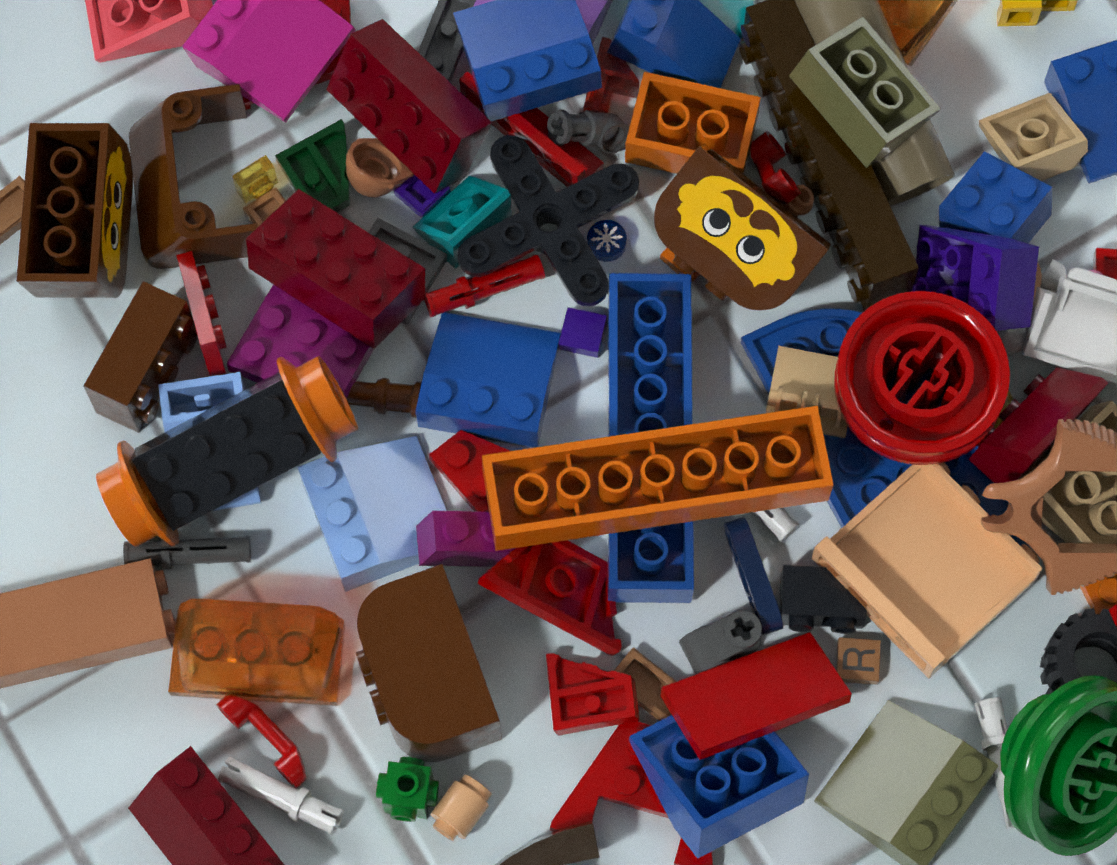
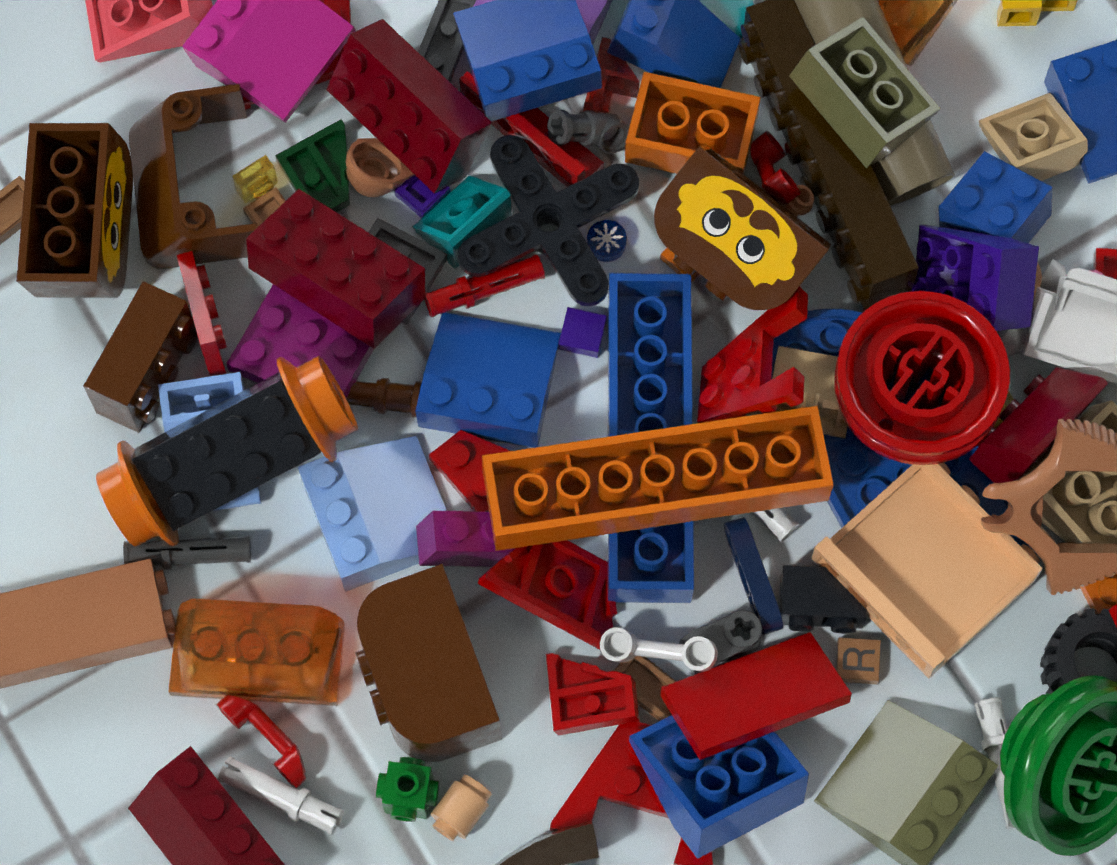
(623, 646): none -> white bar
(741, 373): none -> red wing

